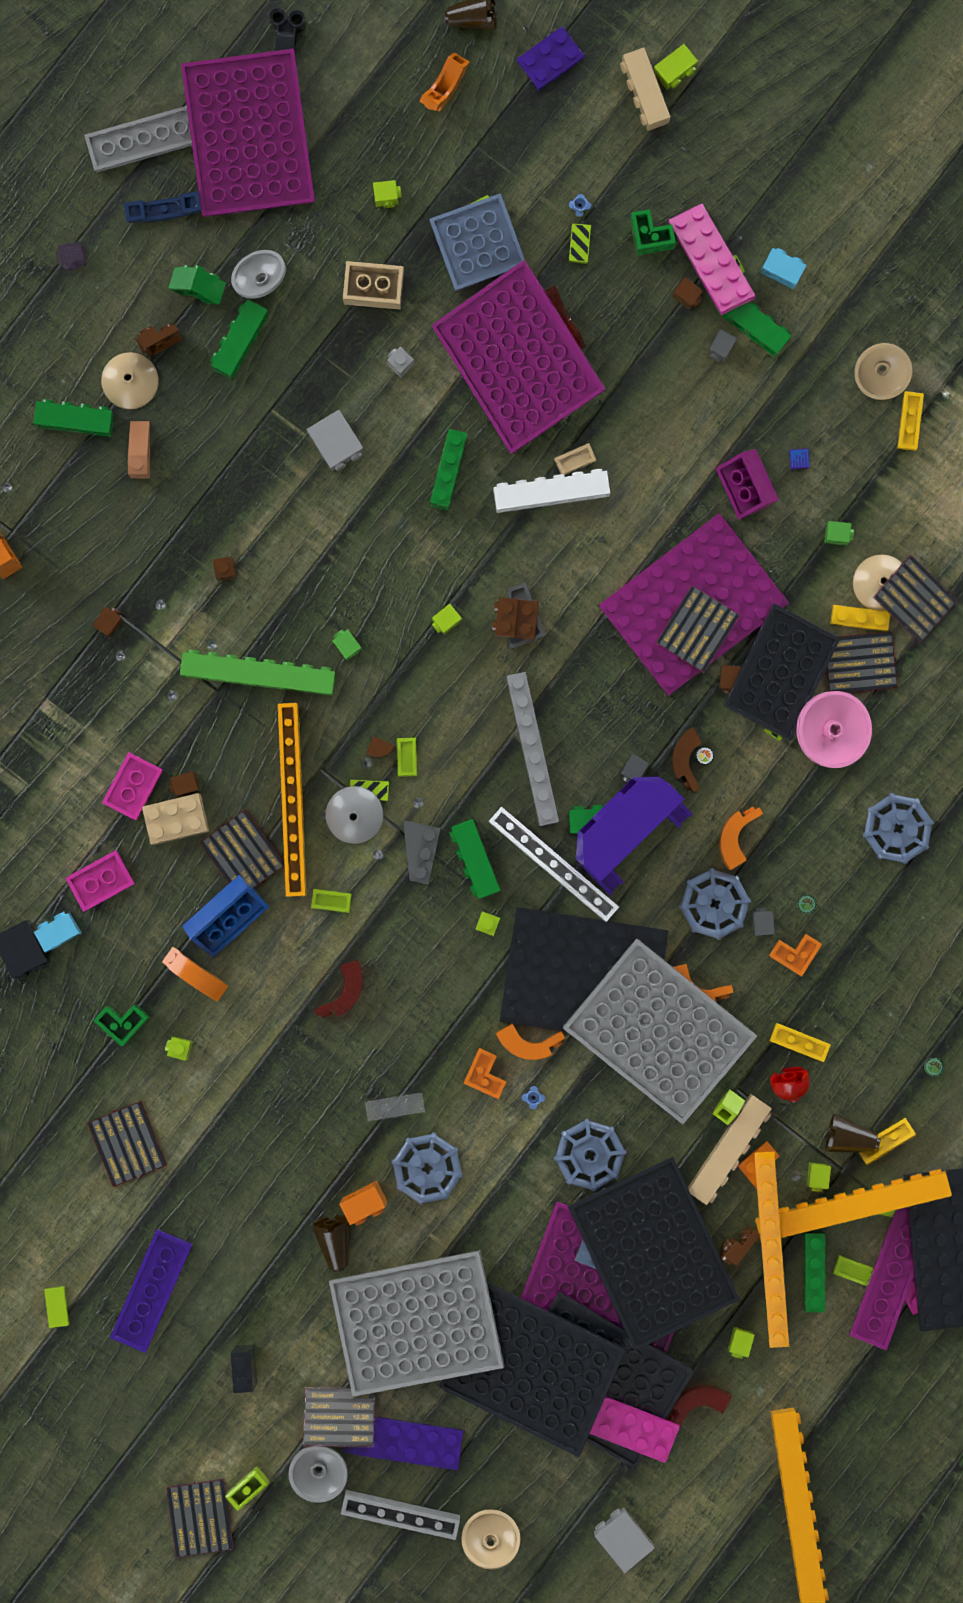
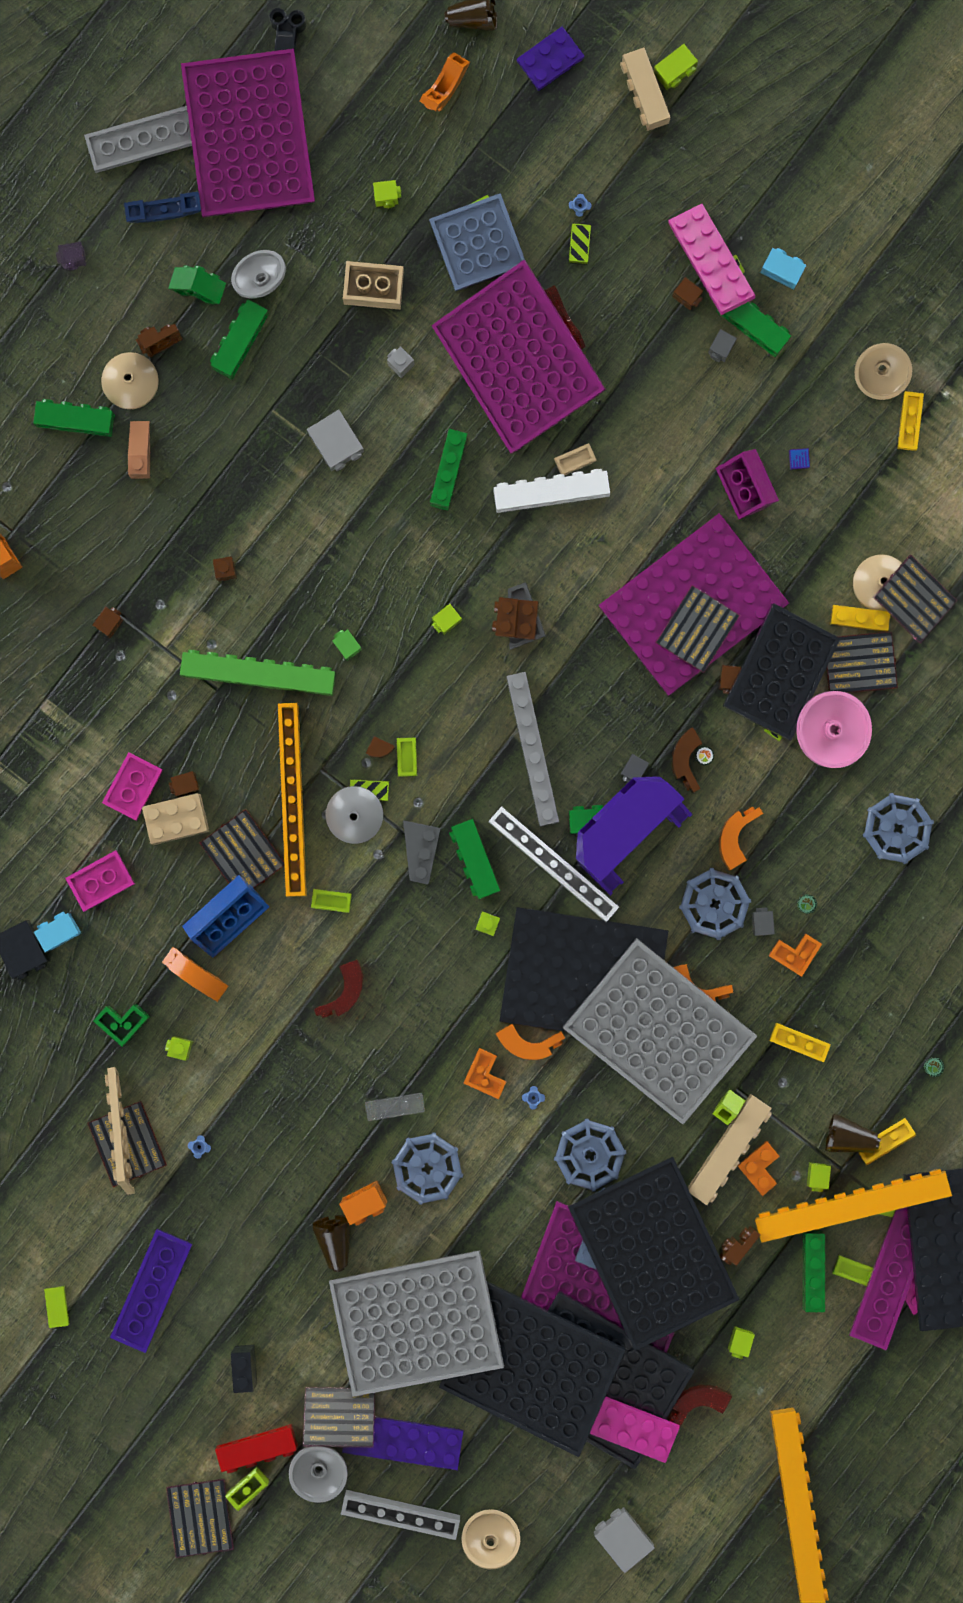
(119, 1134): none -> tan wing
(204, 1146): none -> medium blue plate
(256, 1448): none -> red brick
(650, 239): green brick -> none
(772, 1249): light orange brick -> none
(791, 1084): red cylinder -> none
(838, 533): bright green brick -> none

